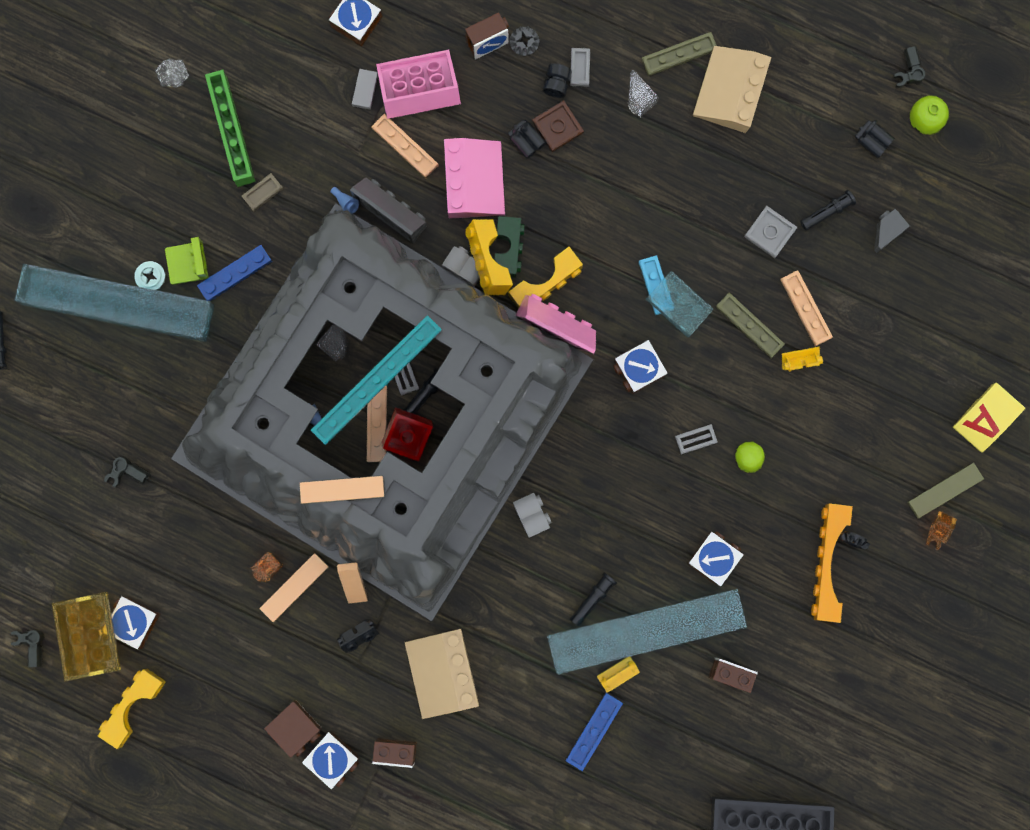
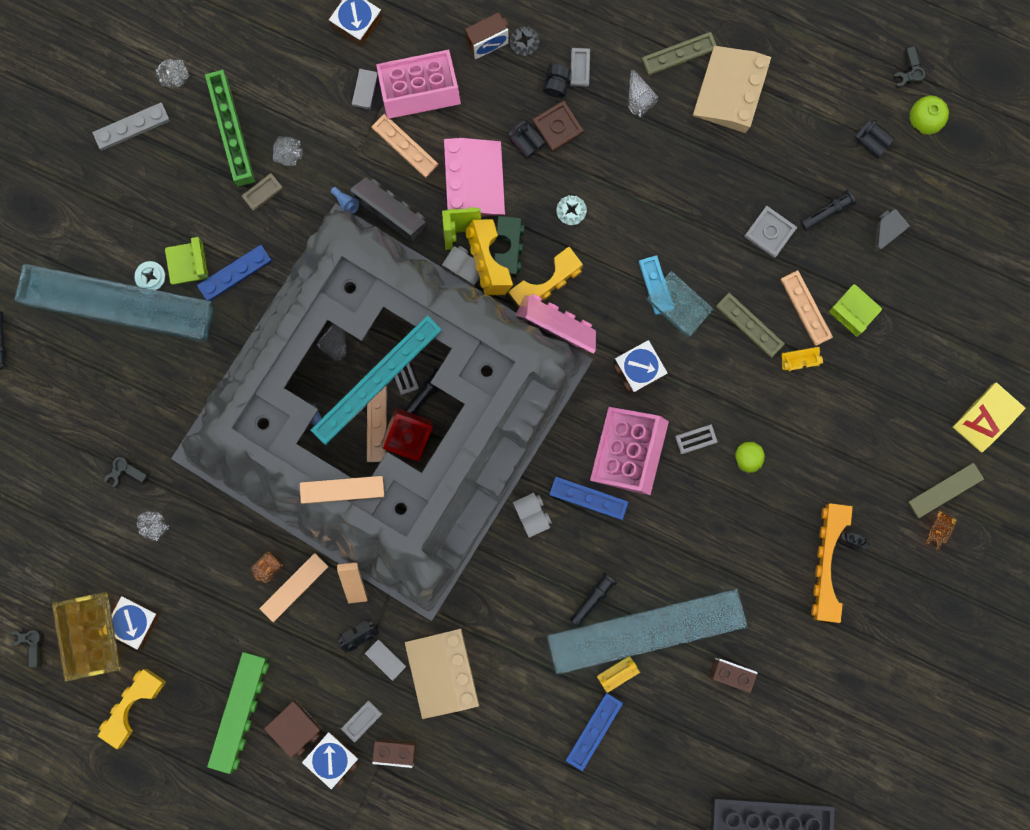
(131, 126): none -> light grey plate
(158, 525): none -> clear brick
(237, 713): none -> bright green brick
(287, 151): none -> clear brick
(361, 721): none -> light grey tile
(385, 660): none -> light grey tile
(457, 221): none -> lime bracket
(570, 218): none -> light aqua gear
(588, 498): none -> blue plate
(629, 450): none -> bright pink slope
(715, 558): piece -> none
(855, 310): none -> lime bracket

